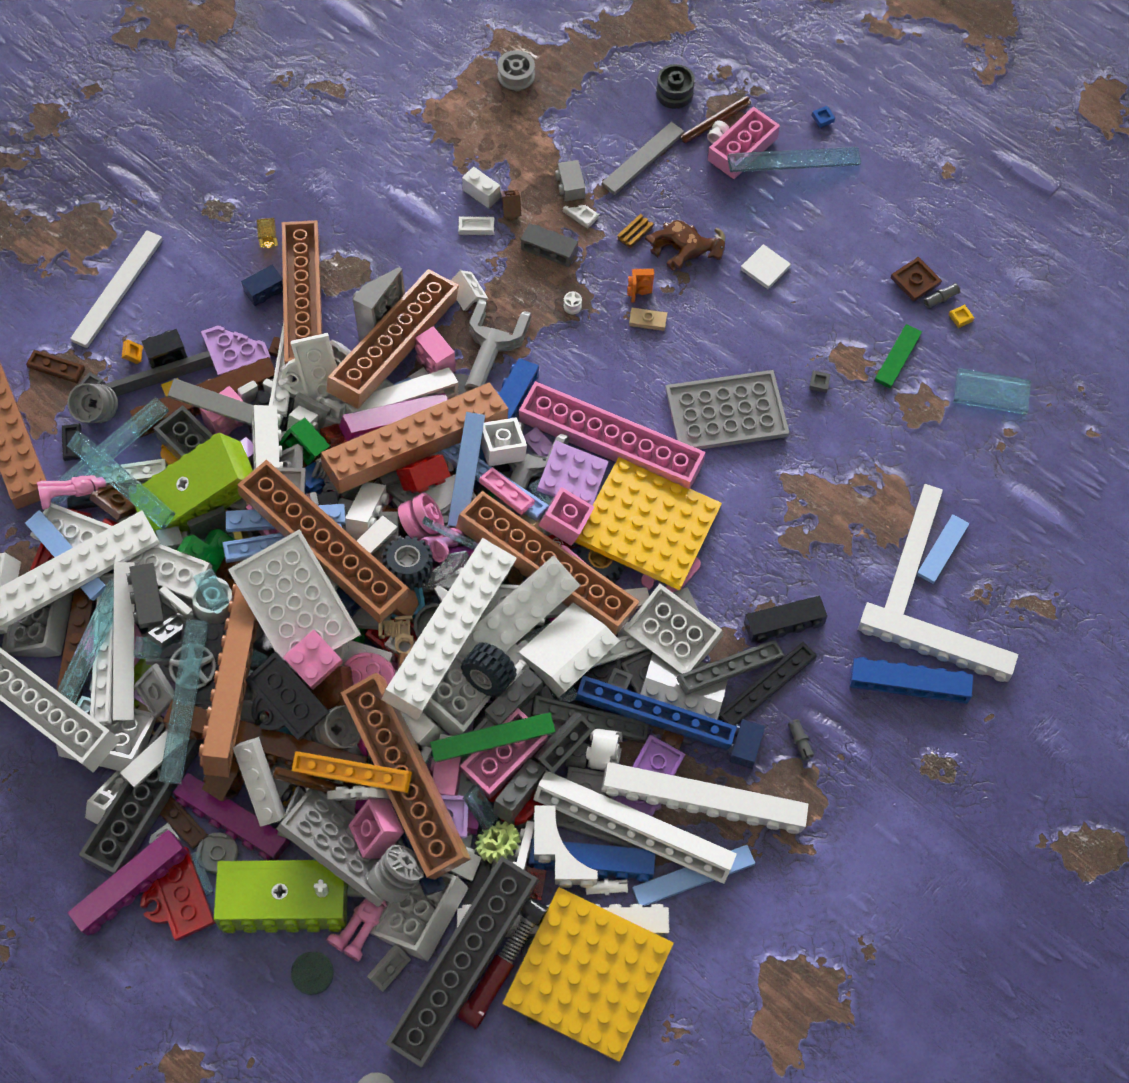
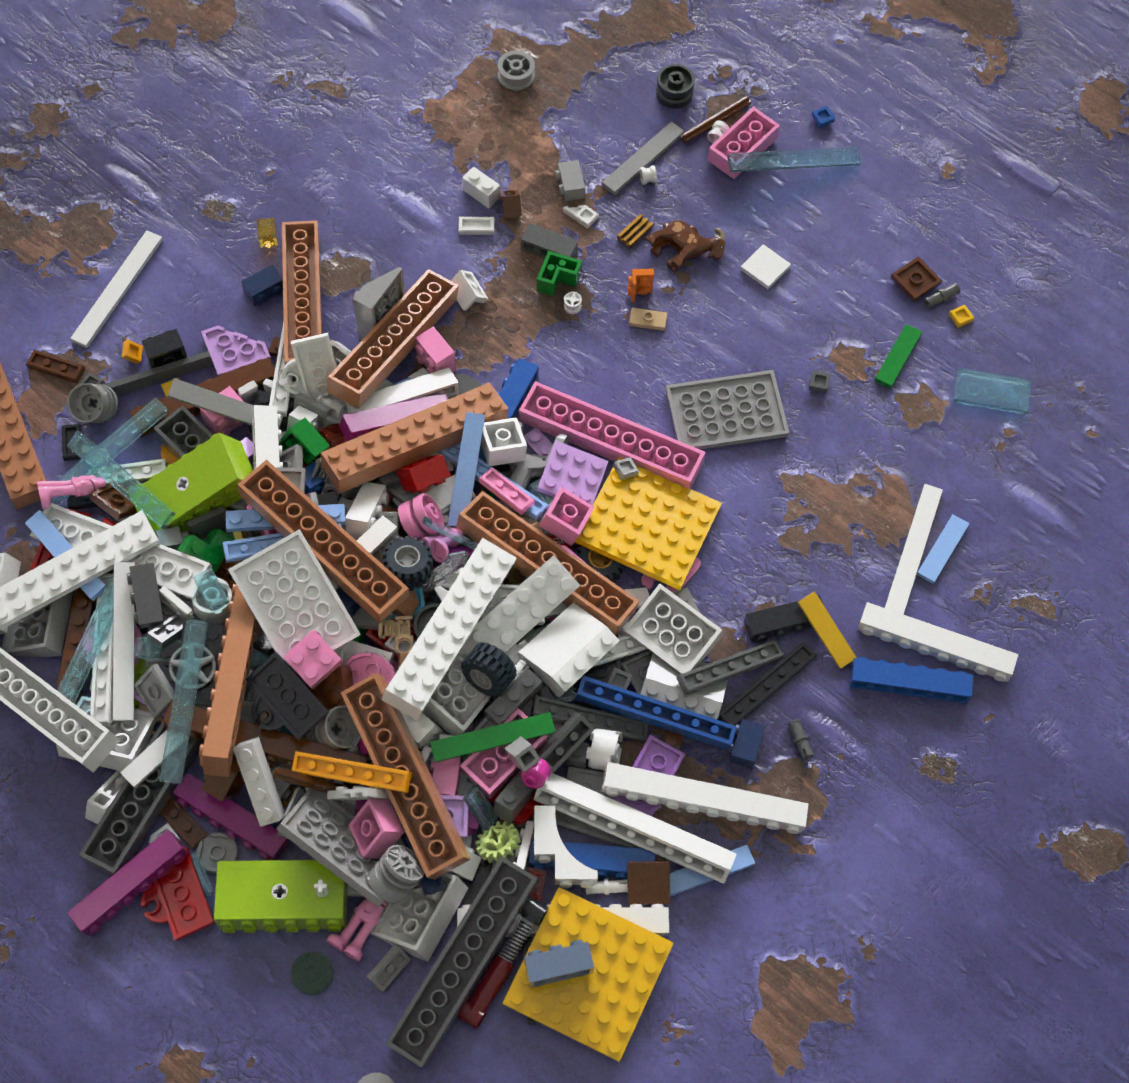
(491, 343): light grey piece -> none
(522, 754): none -> light grey brick
(536, 775): none -> dark pink head
(558, 269): none -> green brick
(558, 963): none -> sand blue brick
(626, 468): none -> light grey tile
(648, 175): none -> white wheel
(648, 882): none -> reddish brown tile
(826, 630): none -> yellow tile

